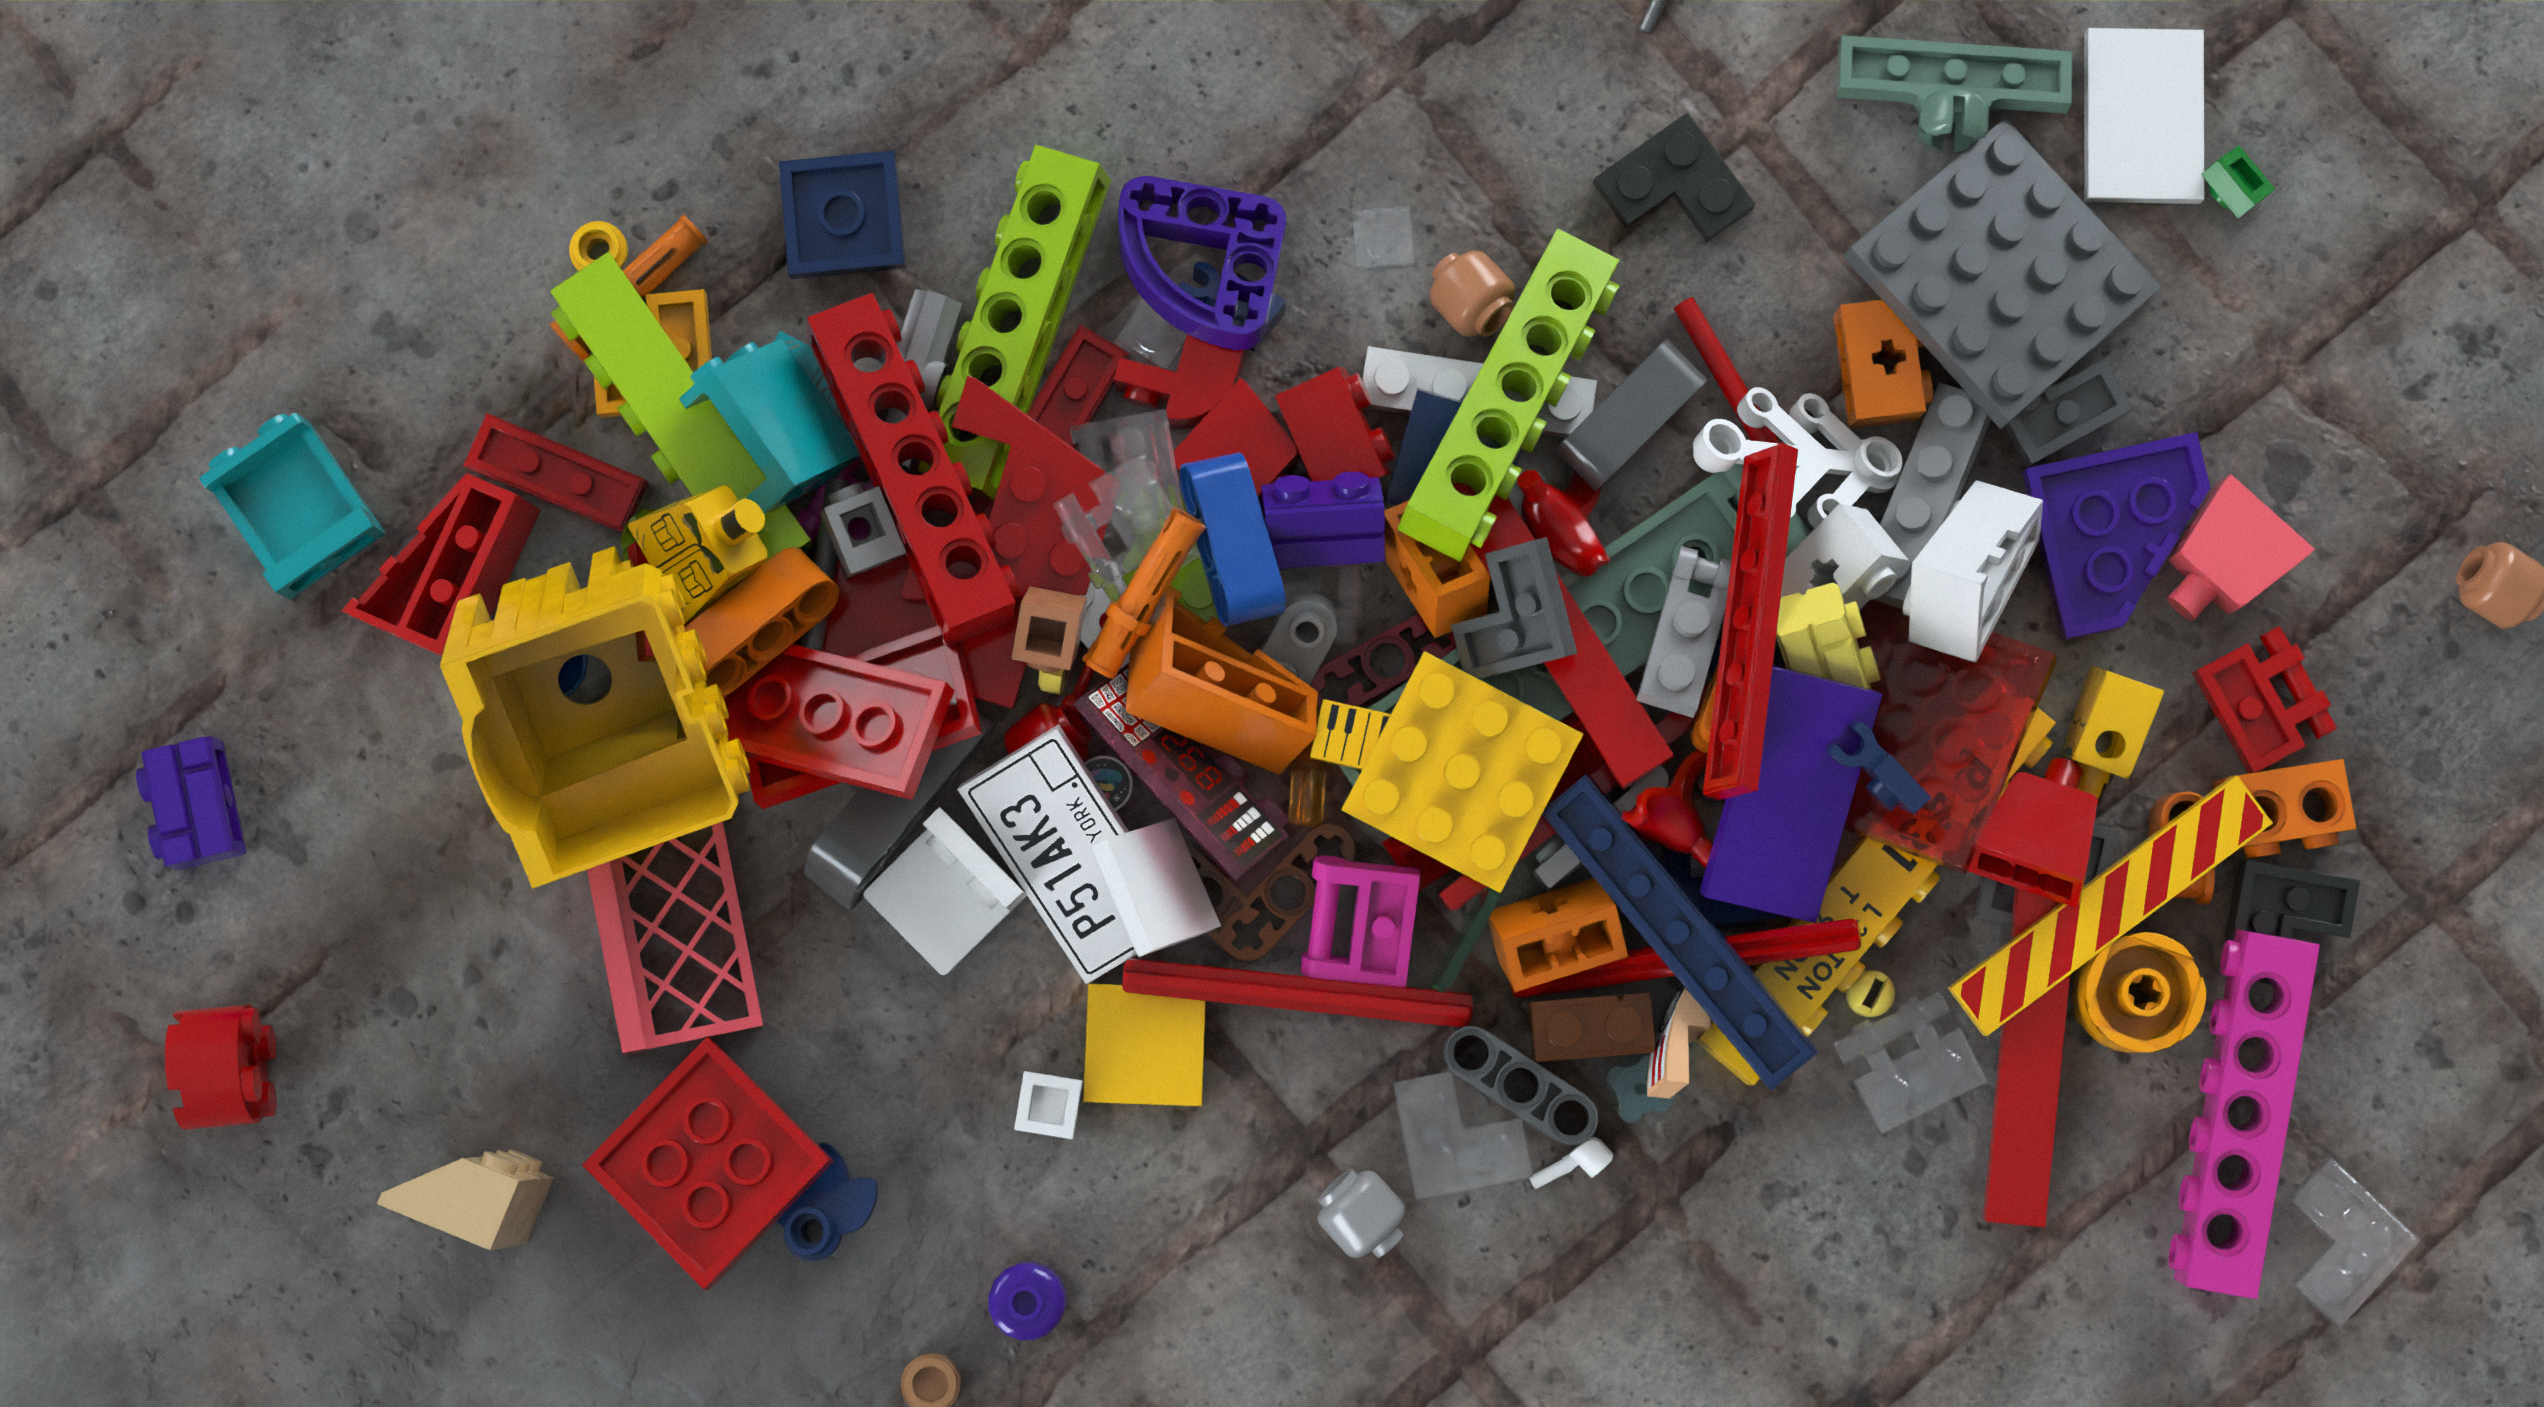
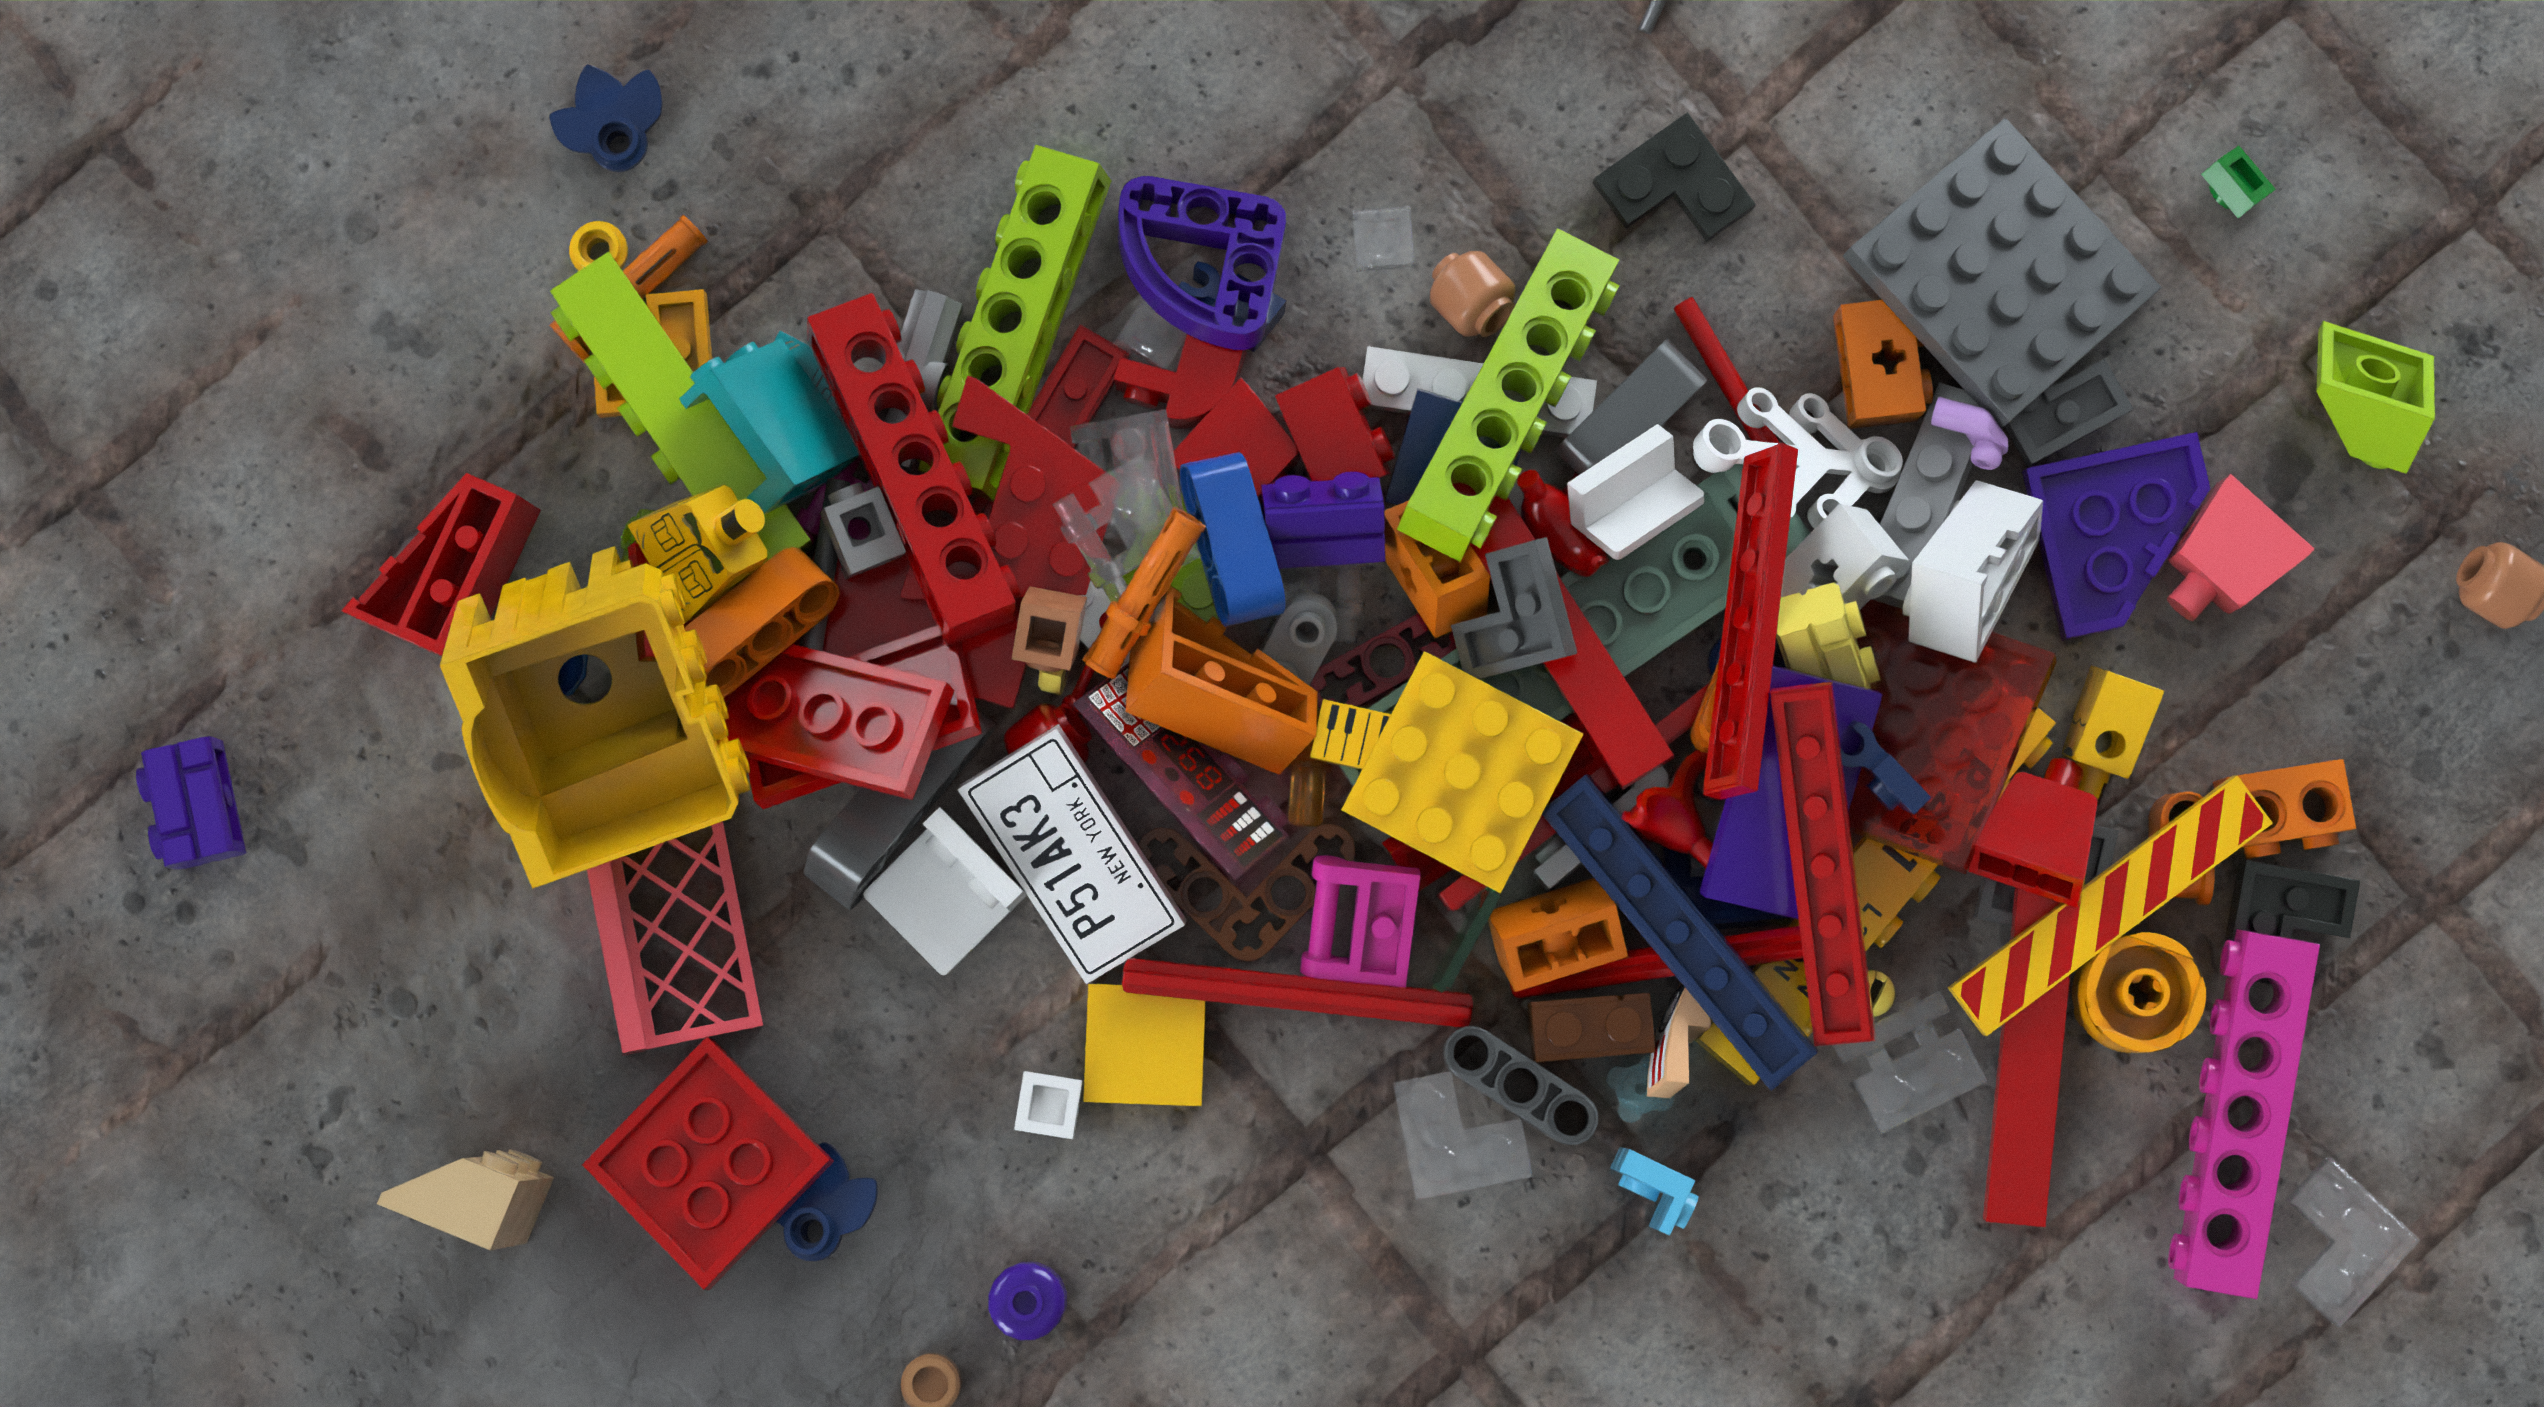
(220, 1066): red brick -> none
(292, 503): teal panel -> none
(555, 473): red tile -> none
(608, 111): none -> dark blue plate
(842, 214): dark blue plate -> none
(1113, 779): tile -> none
(1156, 886): white tile -> none
(1361, 1214): light grey head -> none
(1590, 1155): white hand -> none
(1632, 494): none -> white panel
(1650, 1179): none -> medium azure bracket
(1685, 635): light grey plate -> none
(1823, 864): none -> red tile
(1954, 82): sand green plate -> none
(1978, 426): none -> lavender arm
(2143, 115): white tile -> none
(2250, 707): red plate -> none
(2375, 395): none -> lime slope

